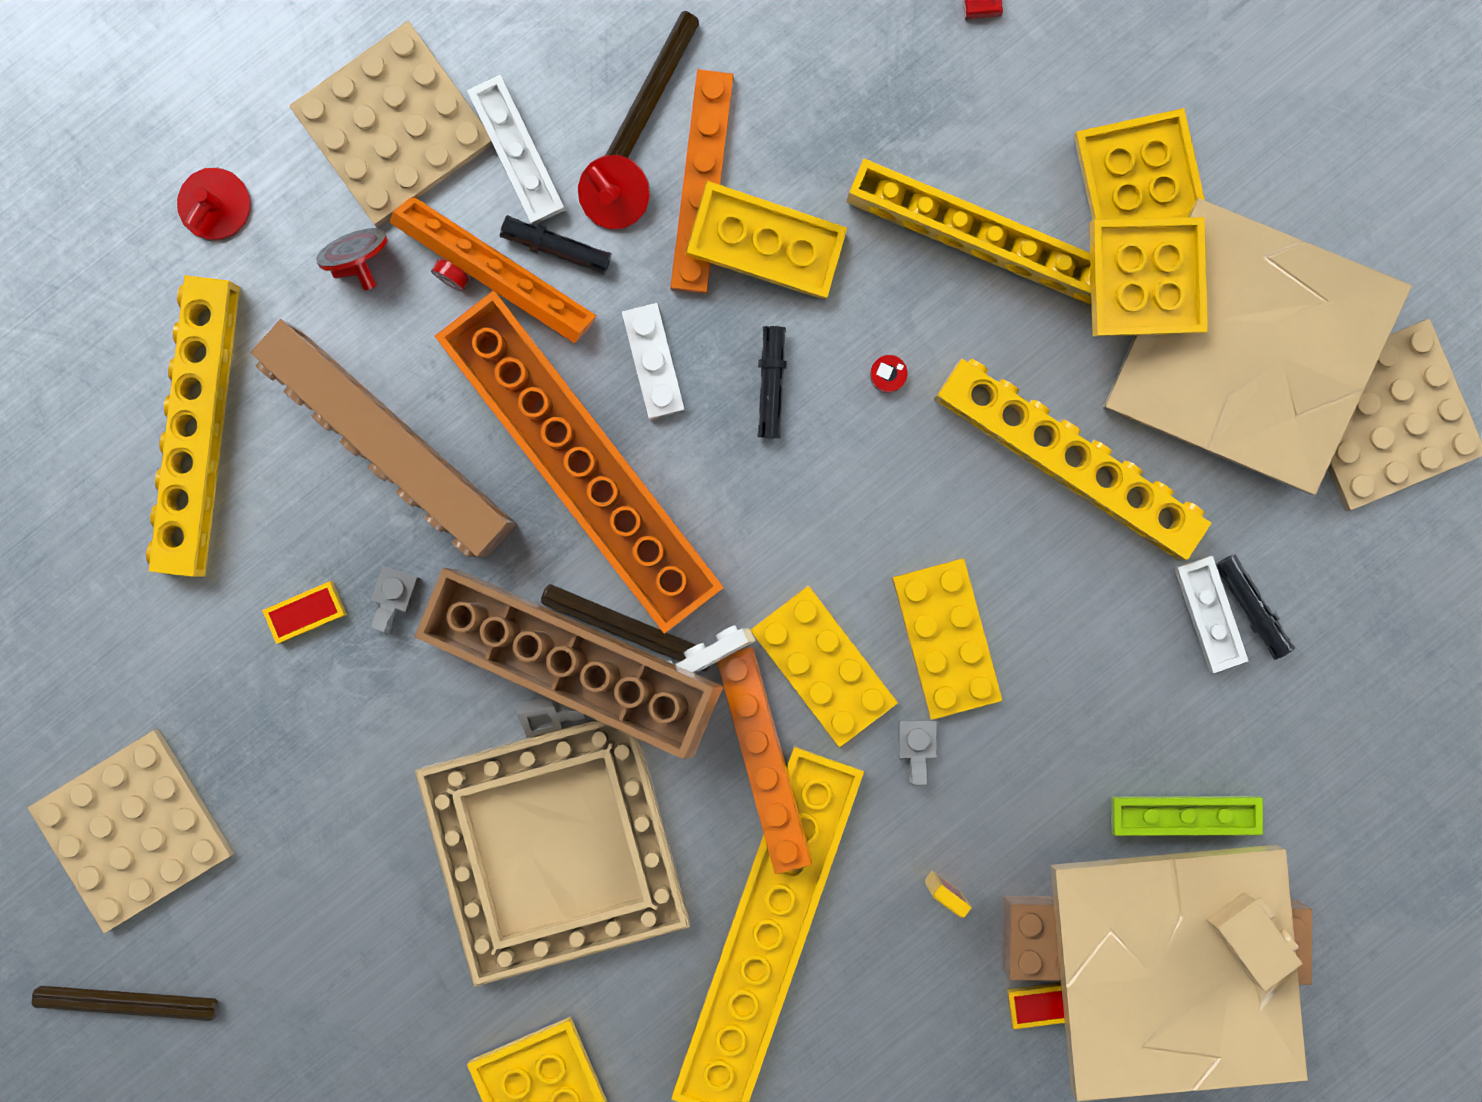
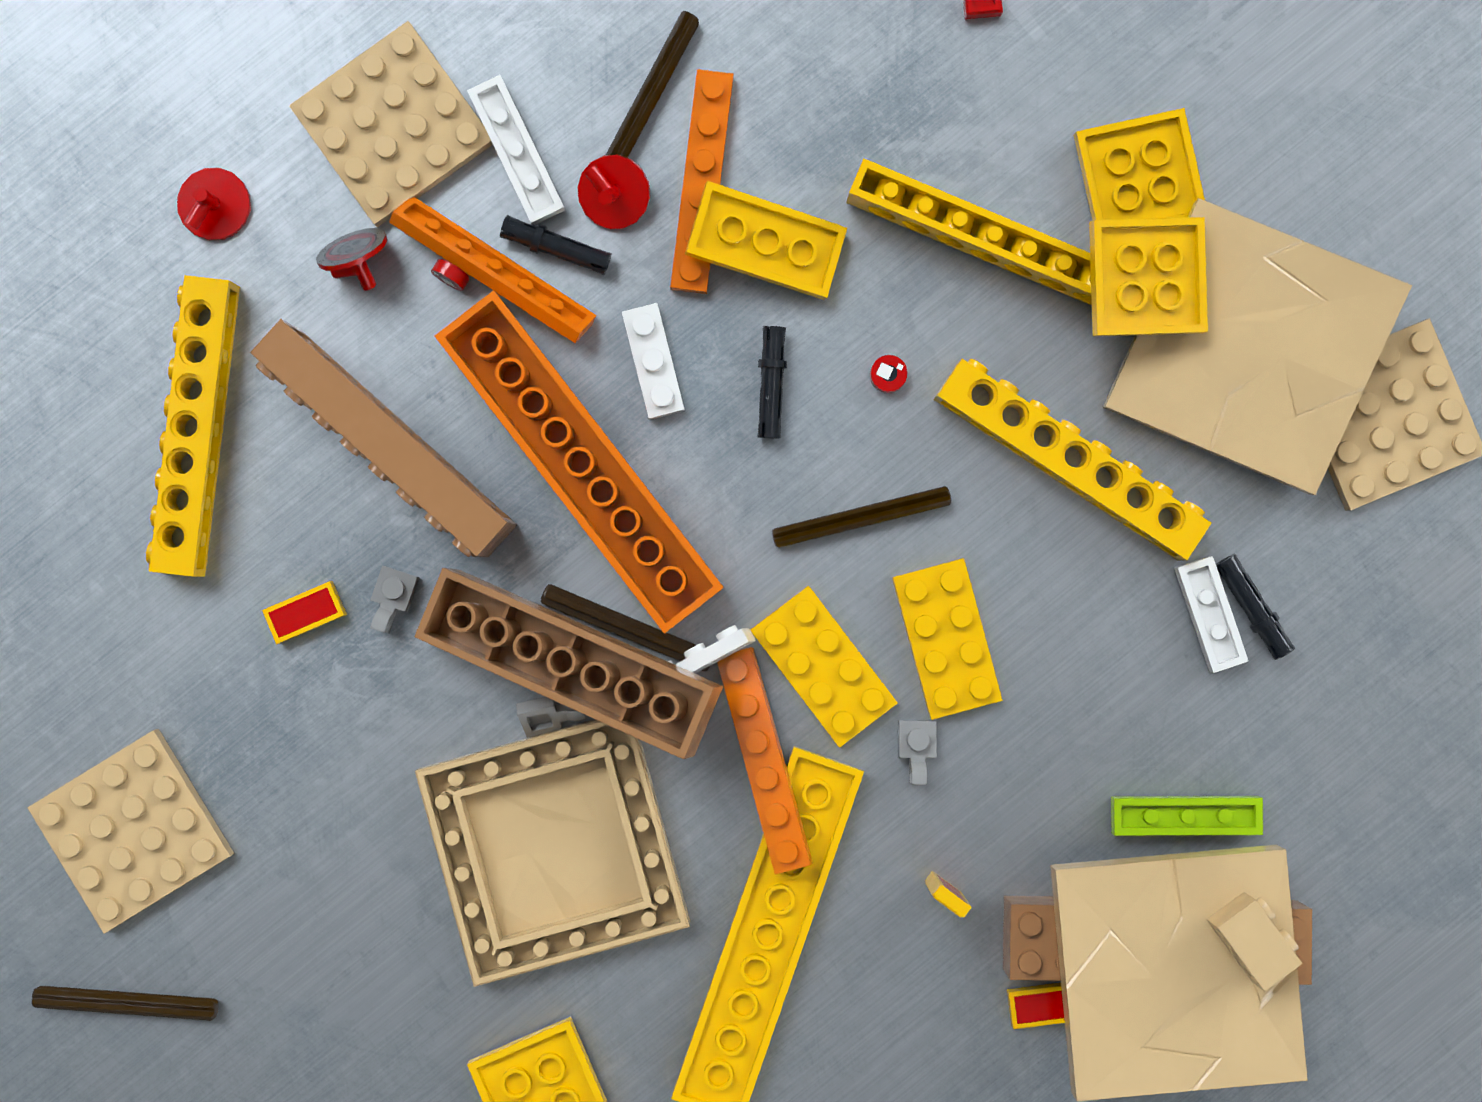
(861, 516): none -> dark brown axle

